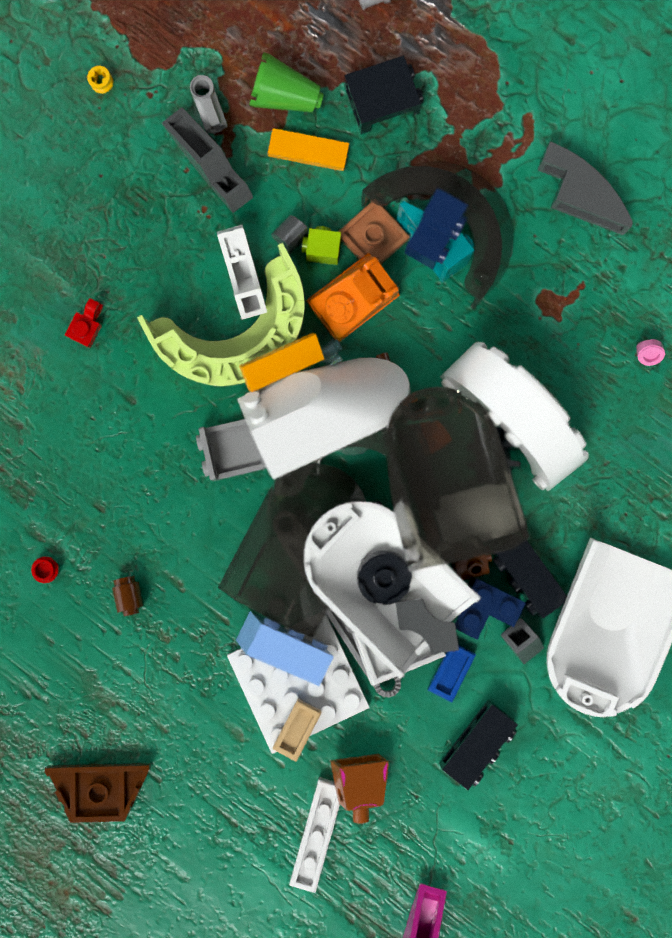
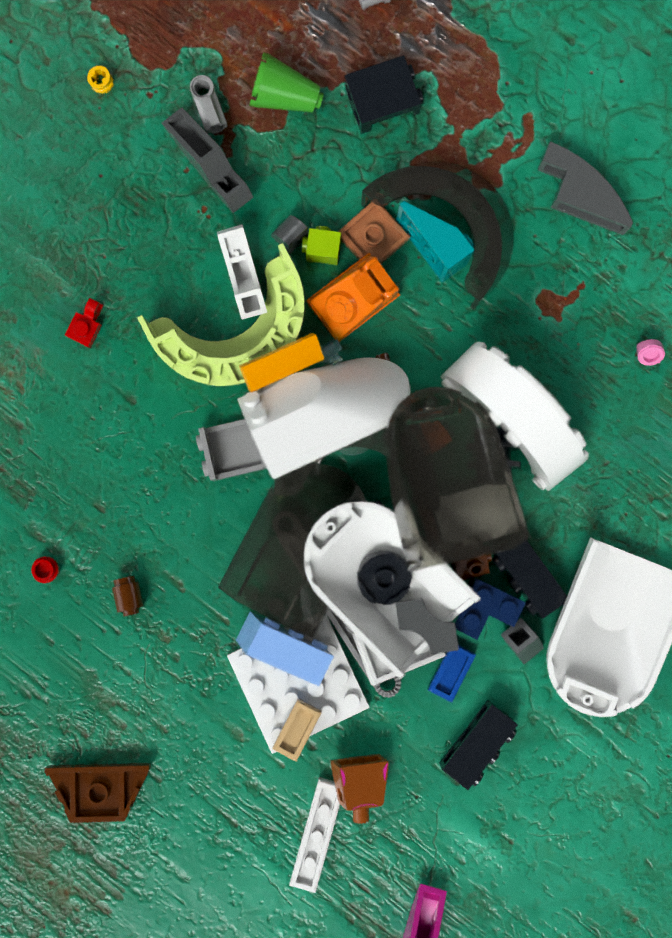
(308, 149): light orange tile -> none
(439, 224): dark blue brick -> none

